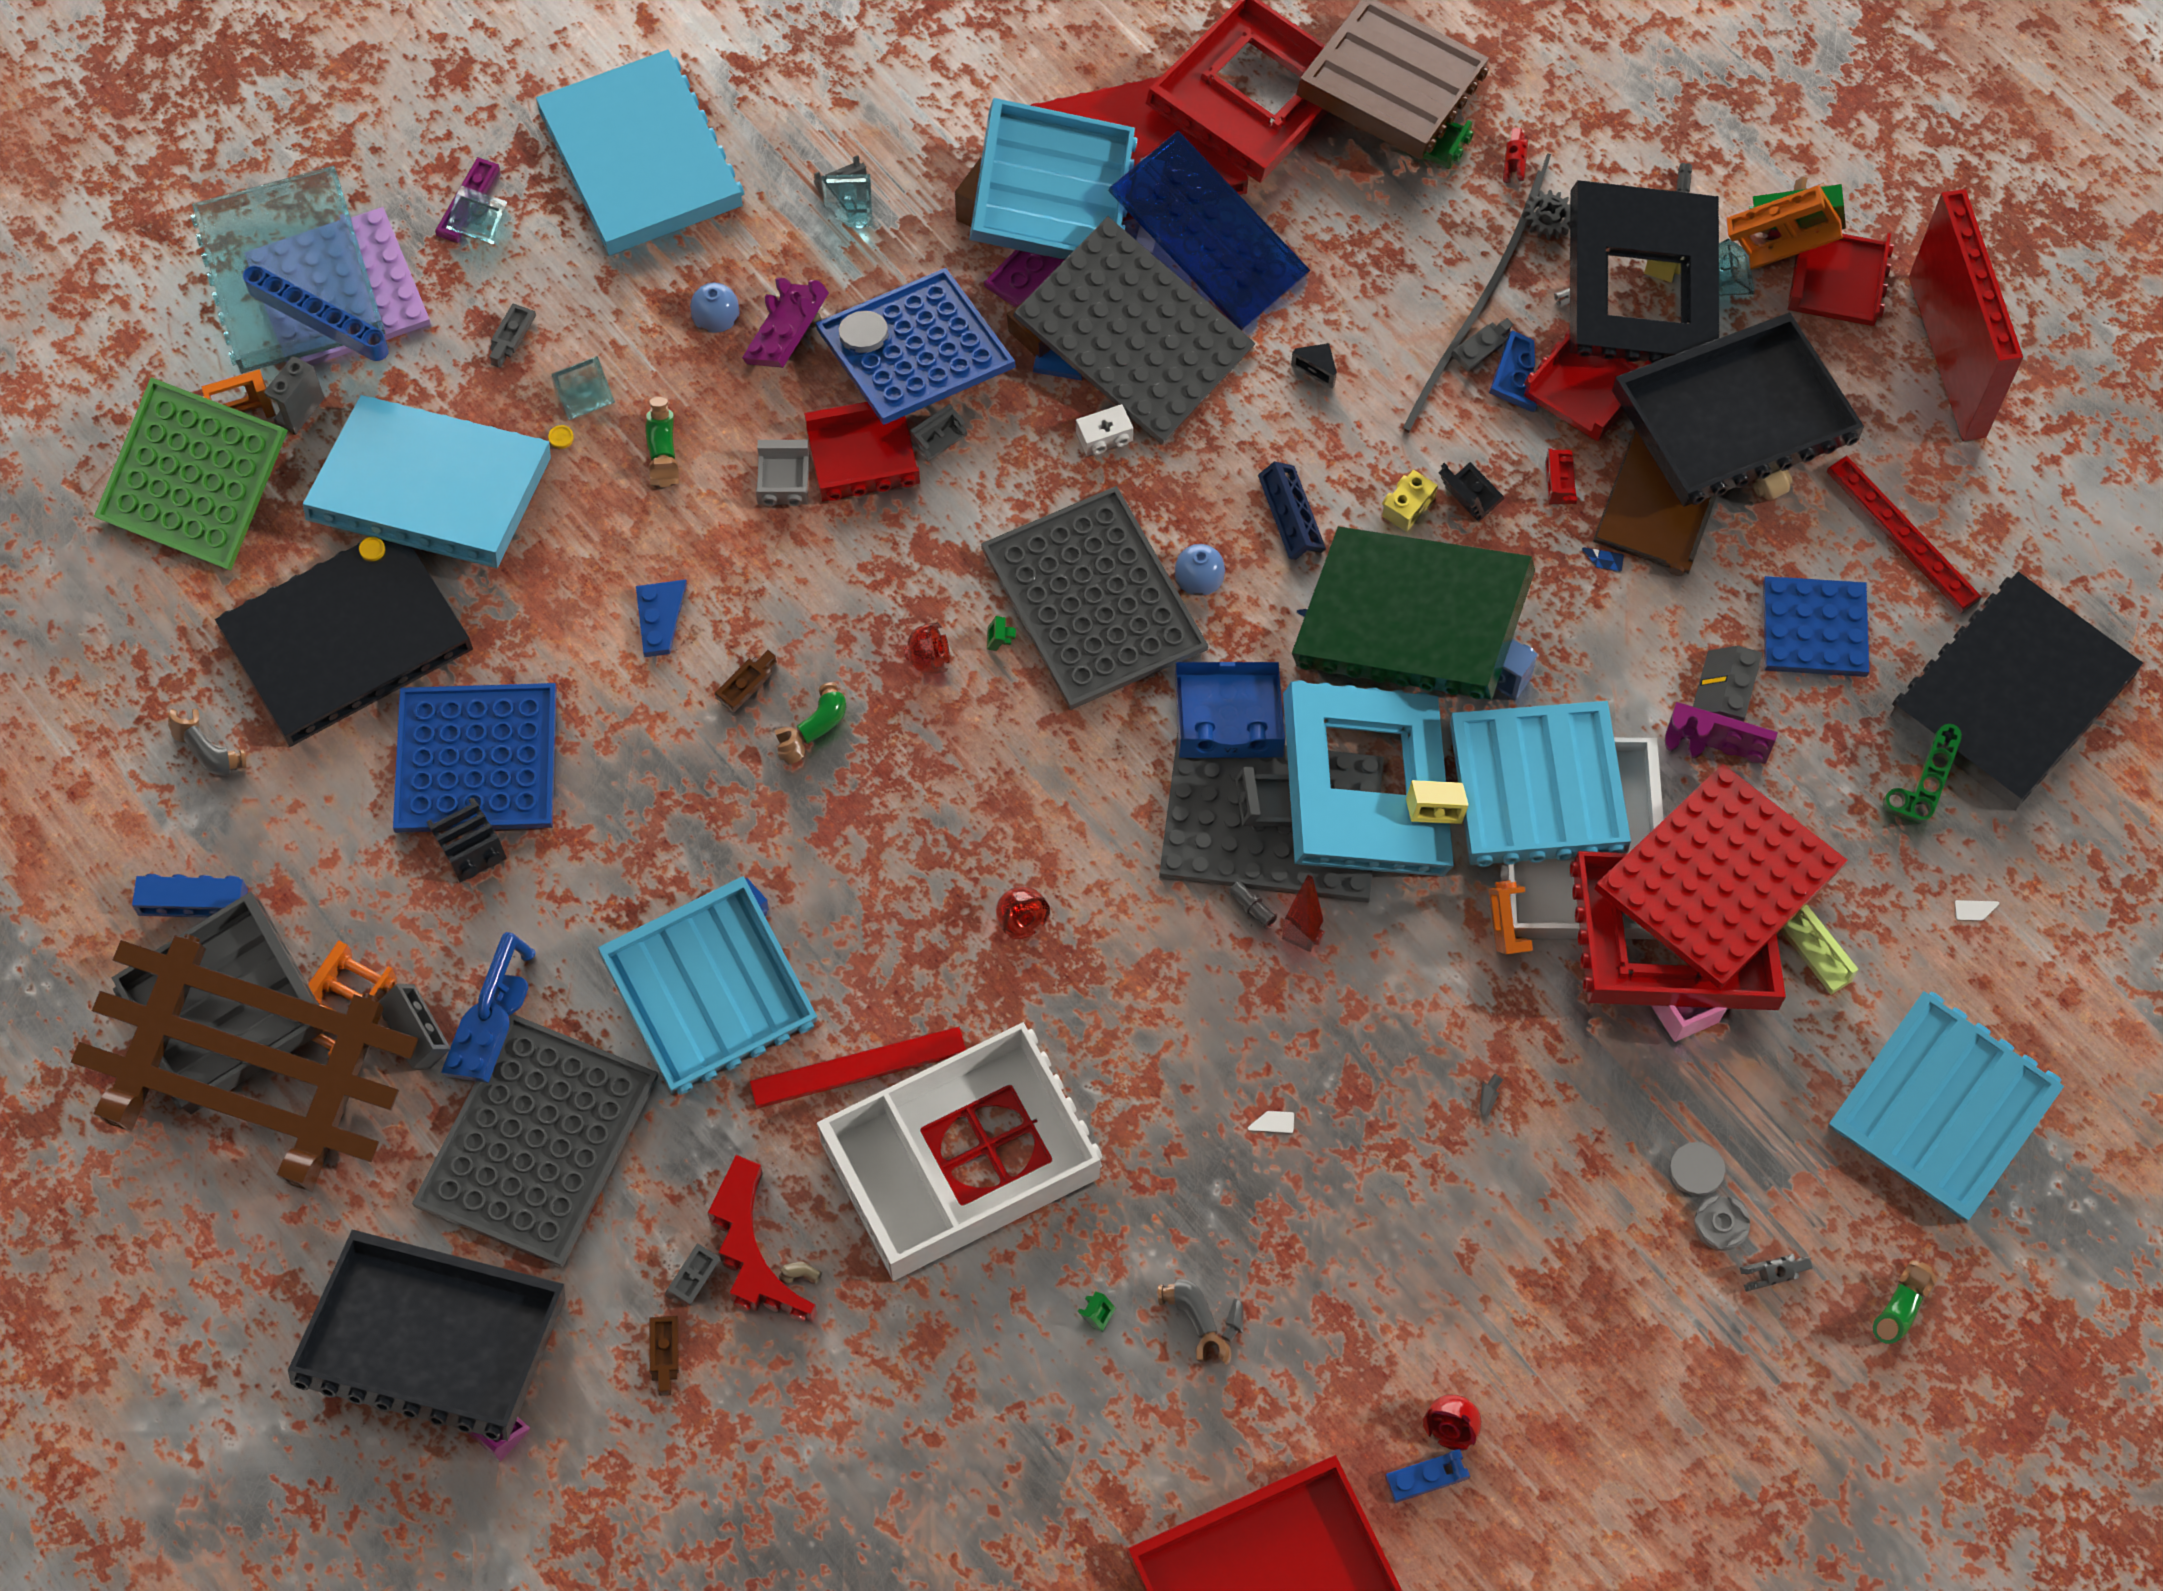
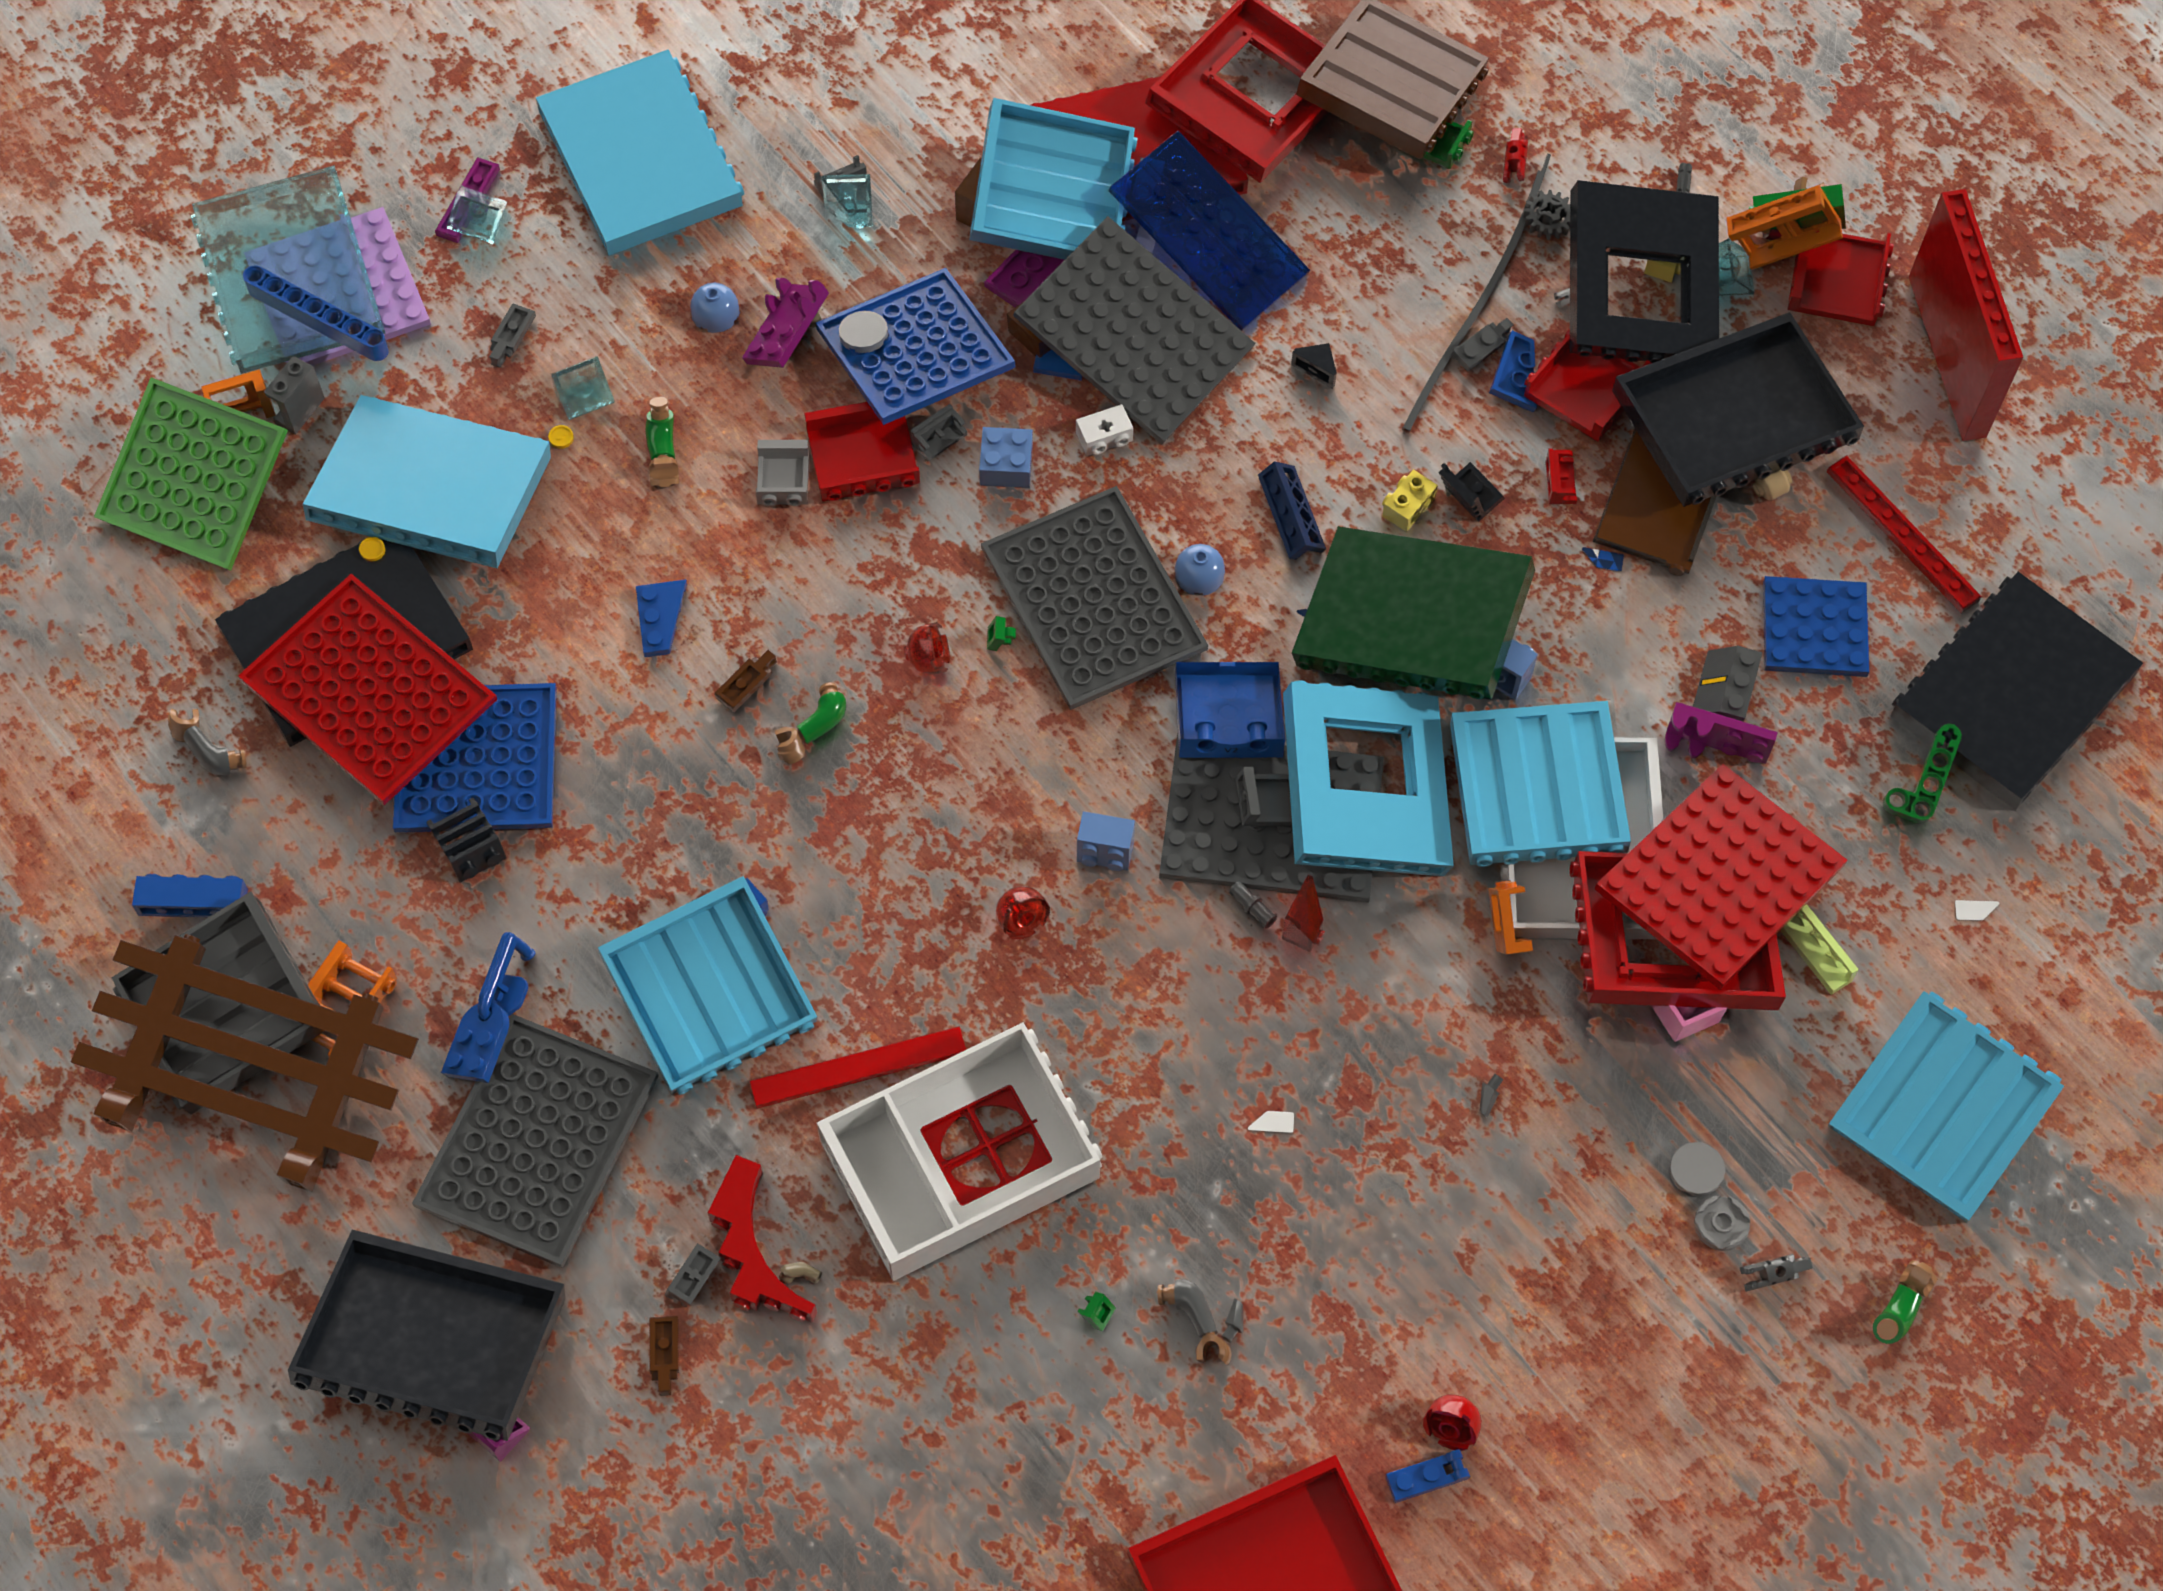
(367, 688): none -> red plate
(409, 1014): dark grey brick -> none
(1006, 457): none -> medium blue brick
(1105, 841): none -> medium blue brick
(1436, 802): light yellow brick -> none

